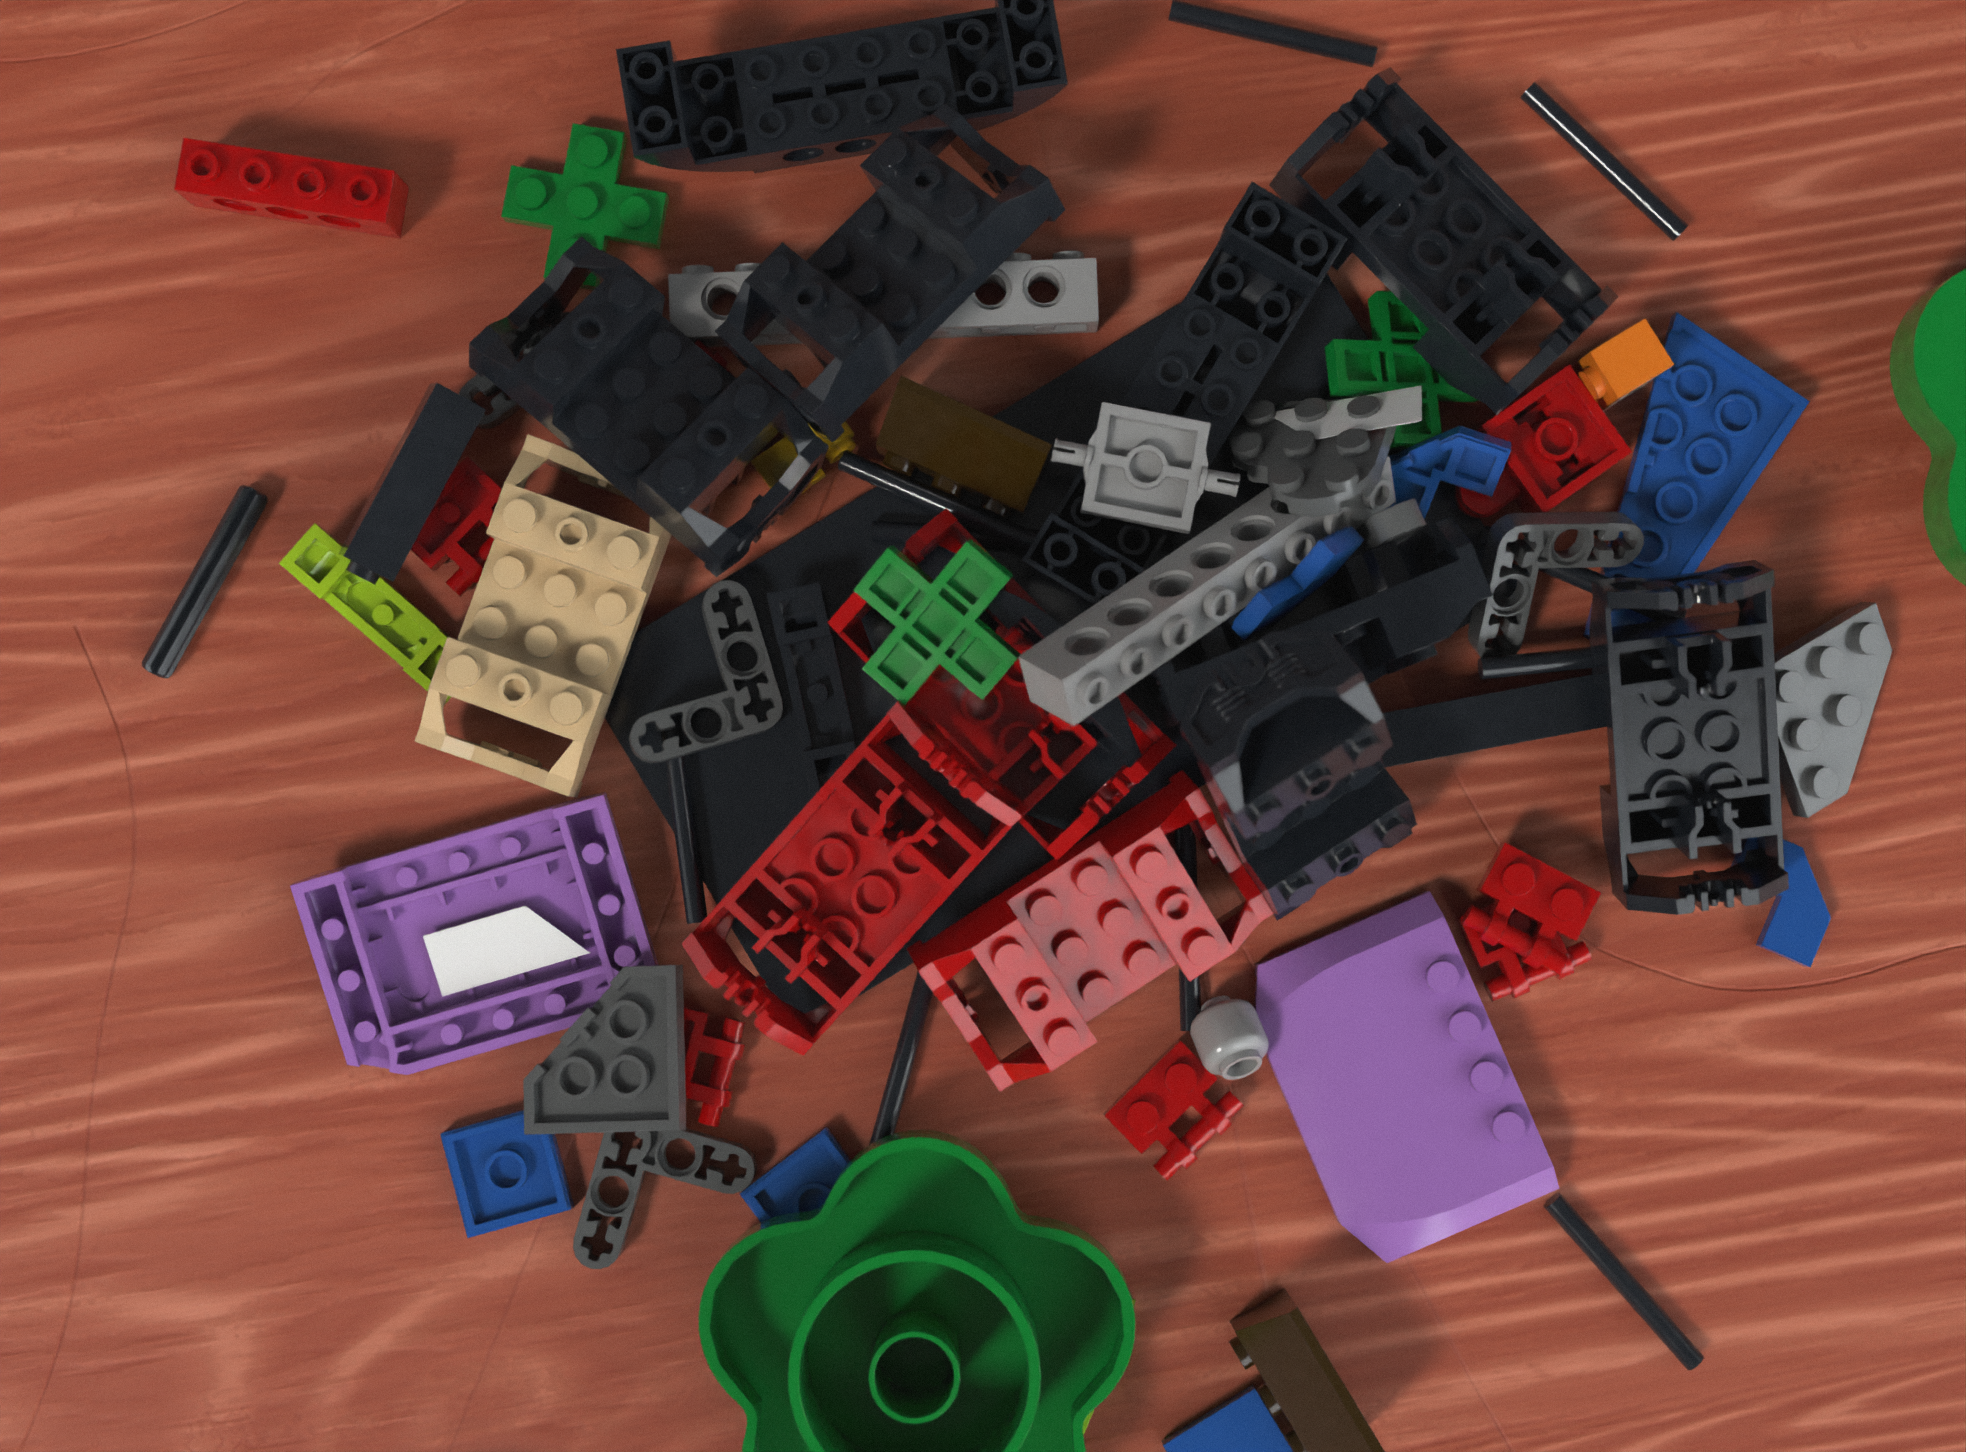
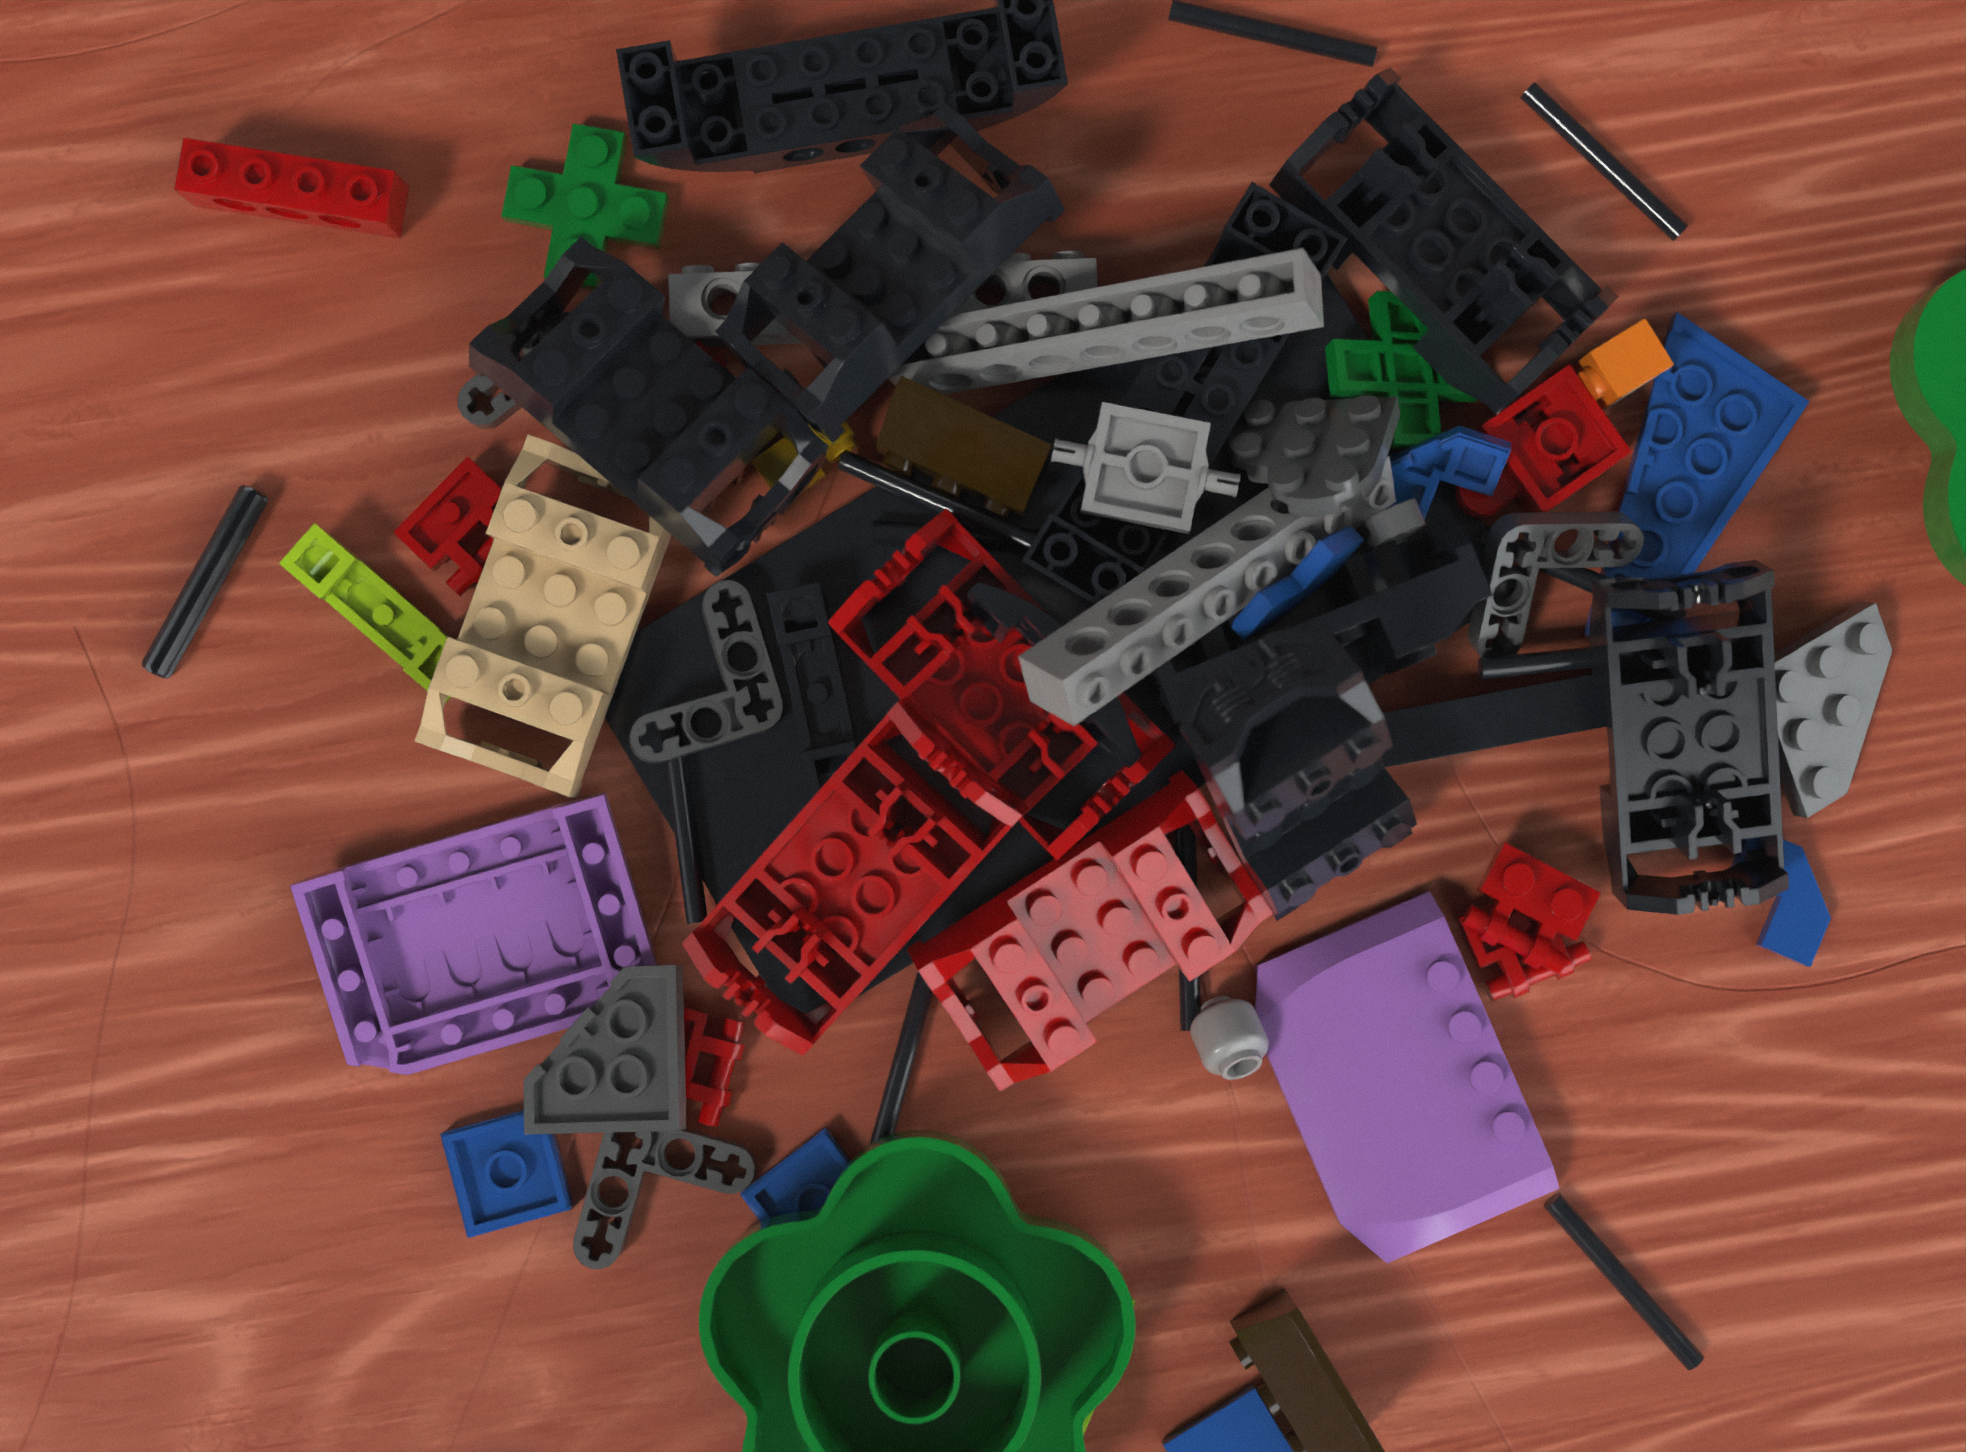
(410, 484): black brick -> none
(496, 949): white sticker -> none
(937, 621): green plate -> none
(1120, 323): none -> light grey brick
(1161, 1098): red plate -> none
(1396, 408): white sticker -> none

